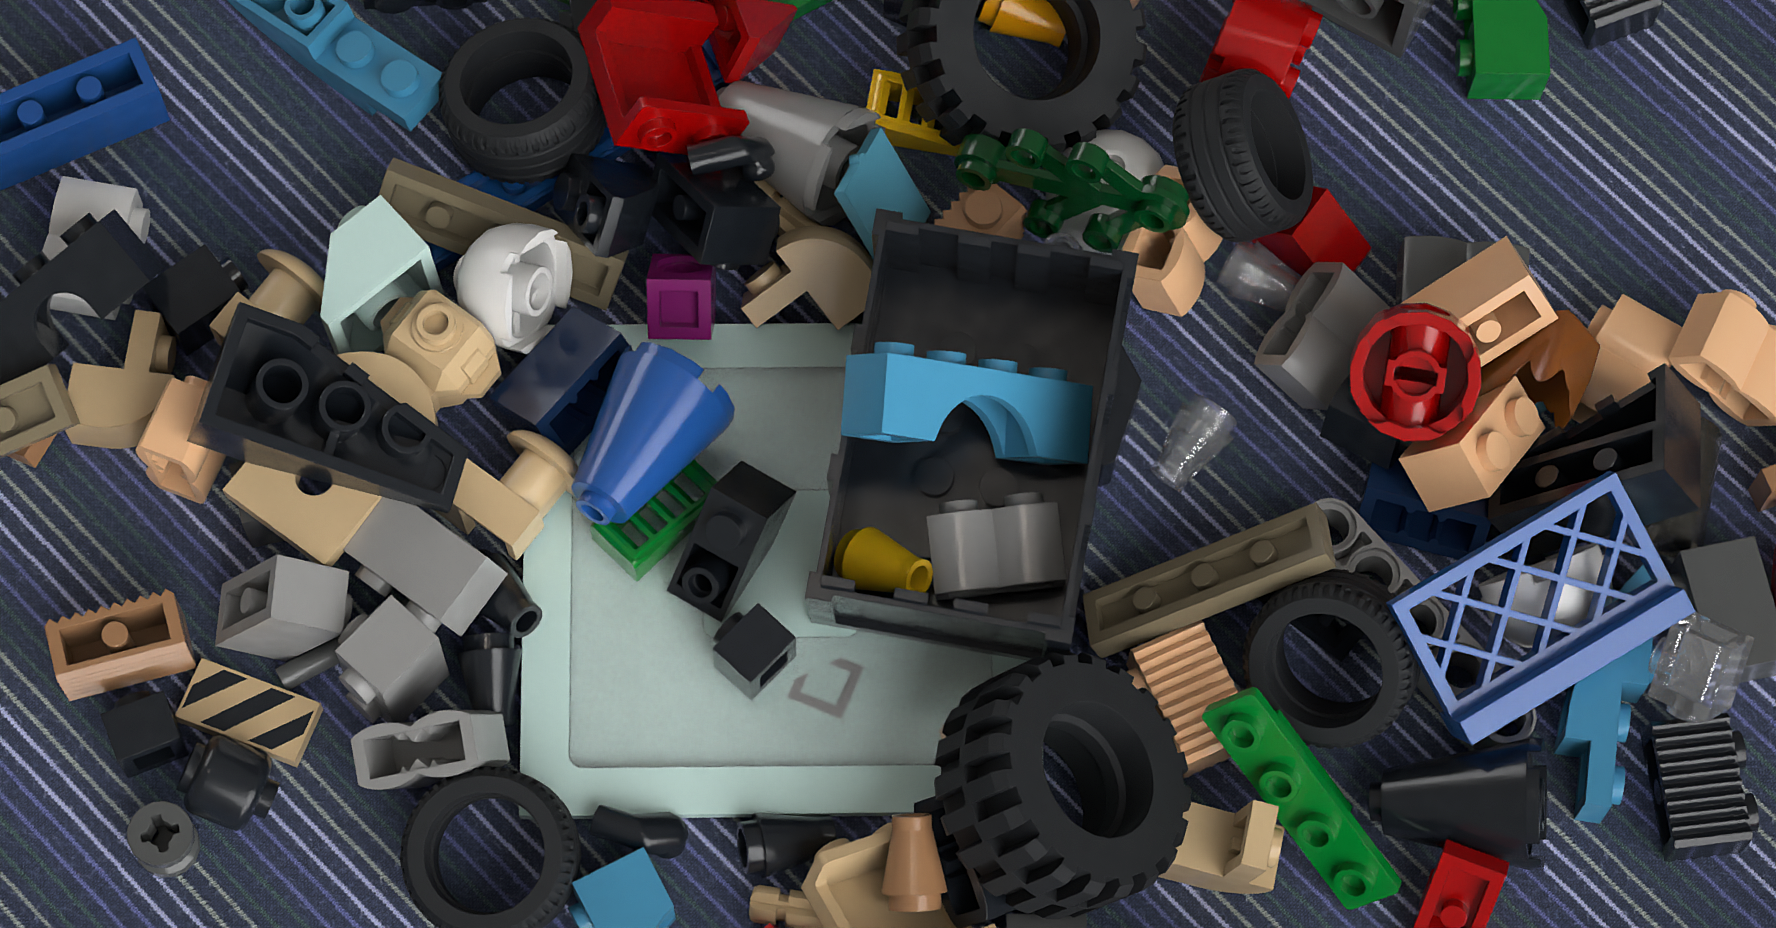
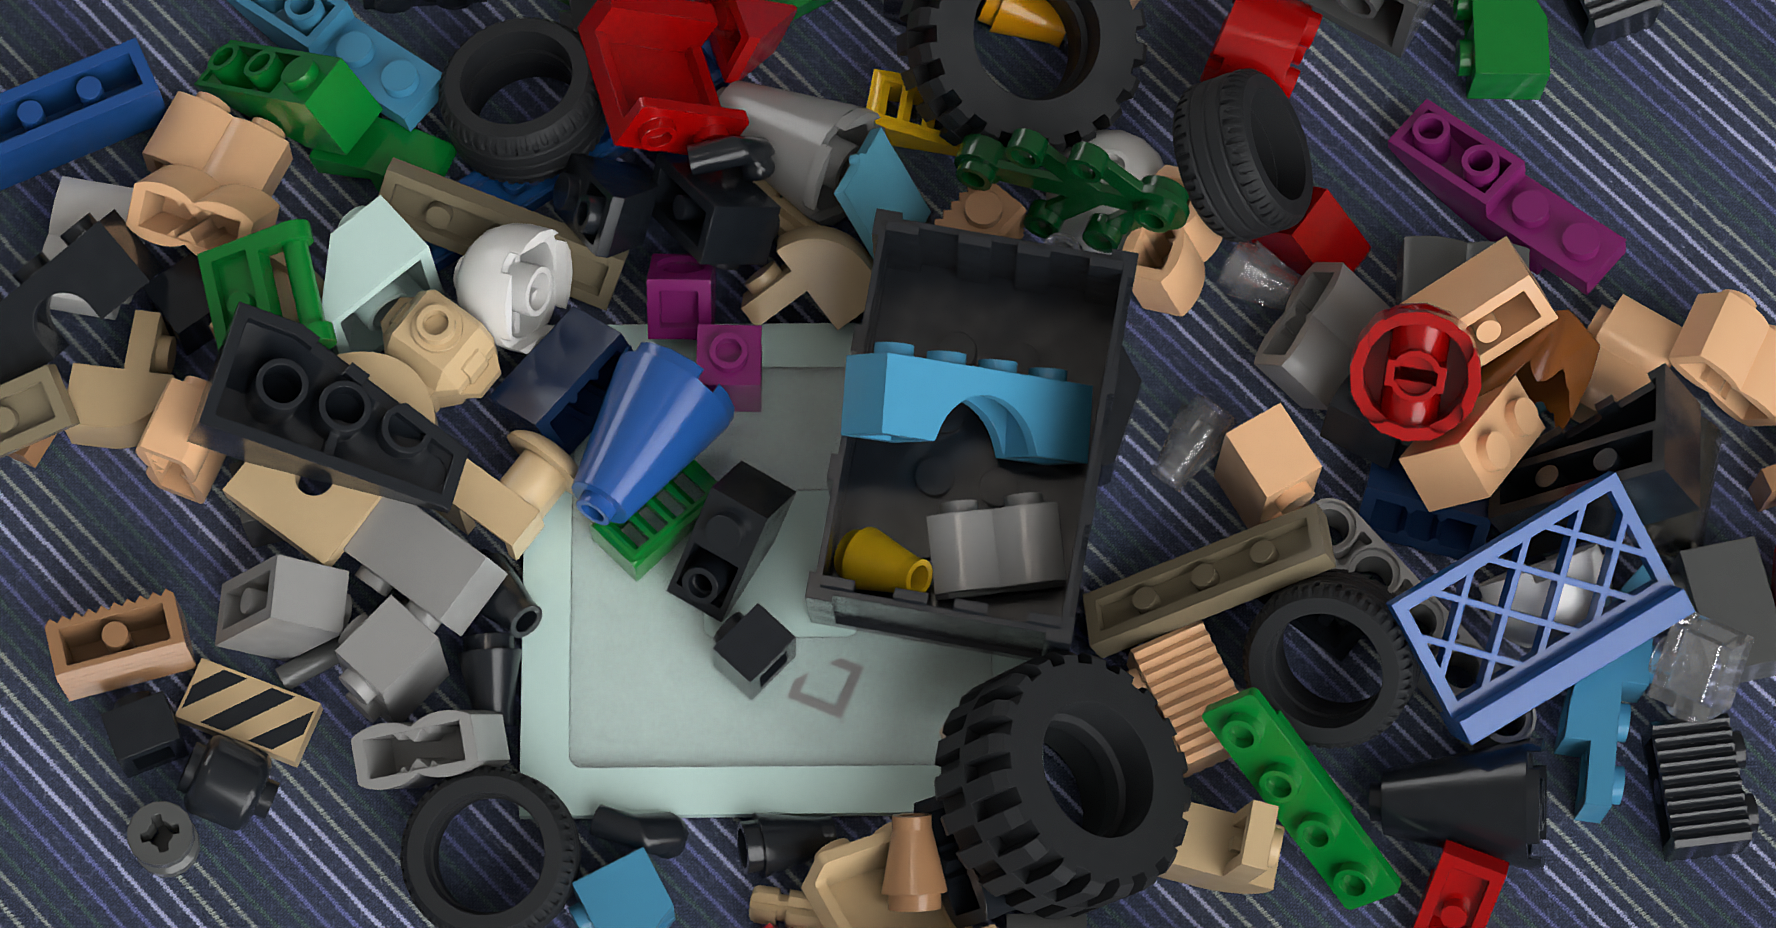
(193, 210): none -> light nougat brick
(230, 149): none -> light nougat brick
(244, 274): none -> green plate
(301, 92): none -> green slope
(377, 148): none -> green slope
(734, 360): none -> magenta brick
(1267, 467): none -> light nougat brick
(1499, 200): none -> magenta slope

